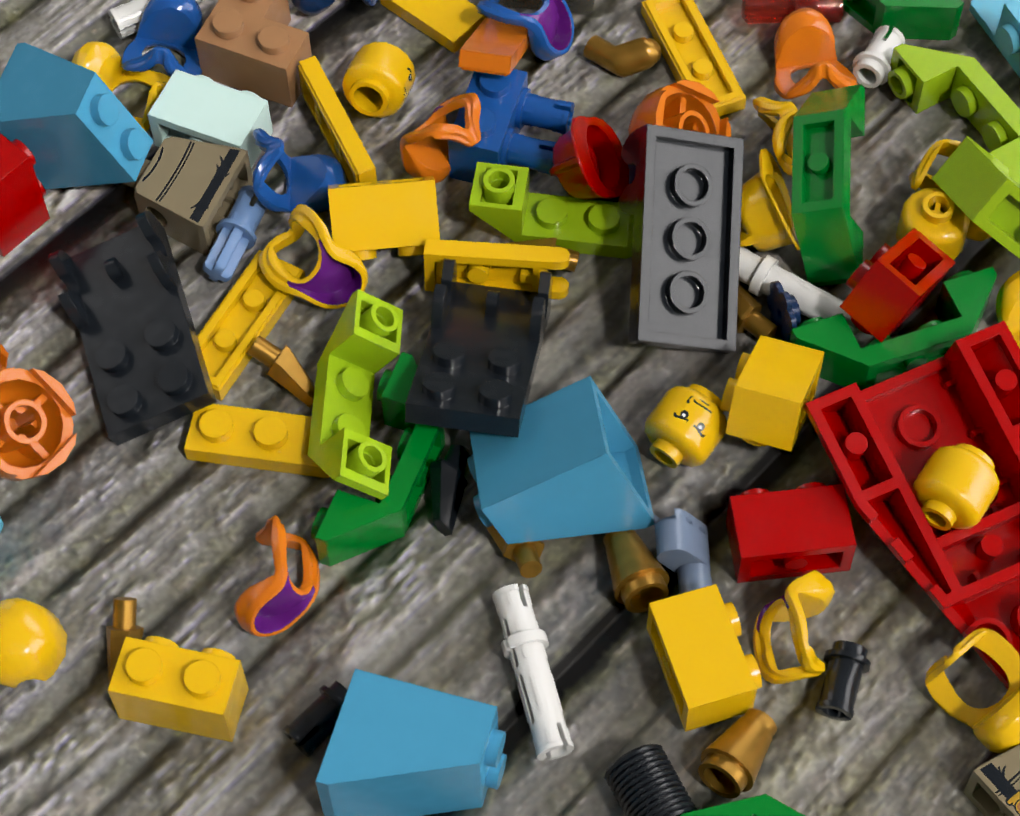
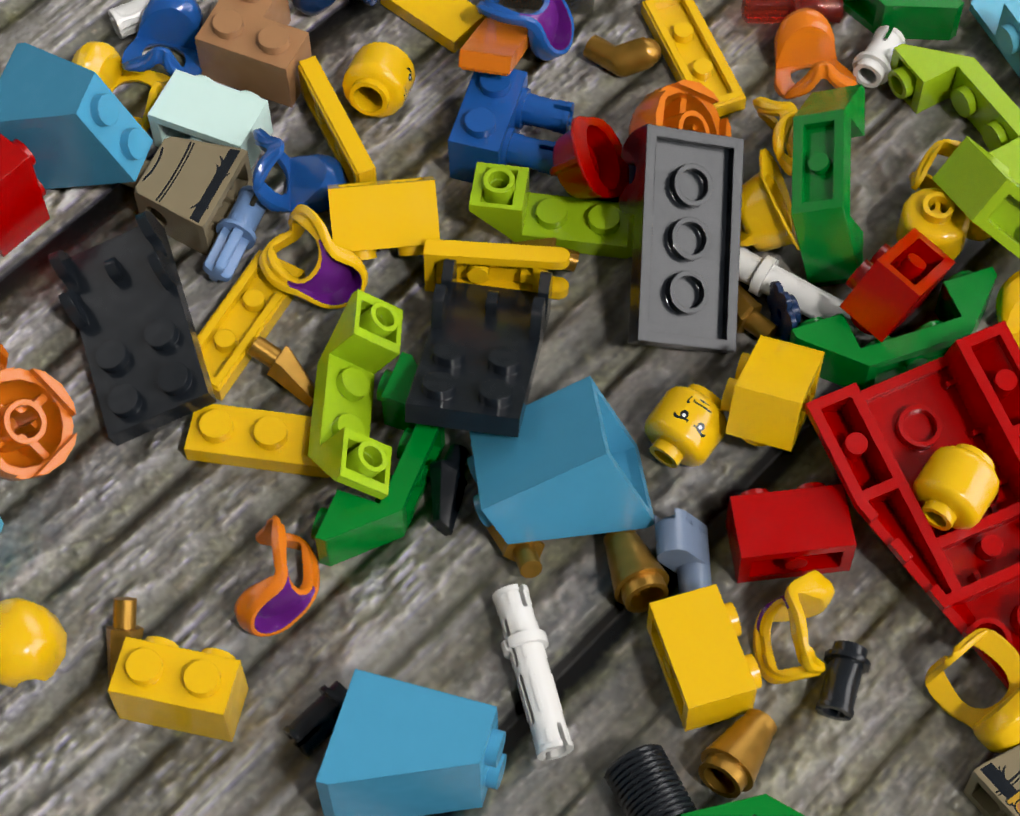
(426, 148): orange piece -> none

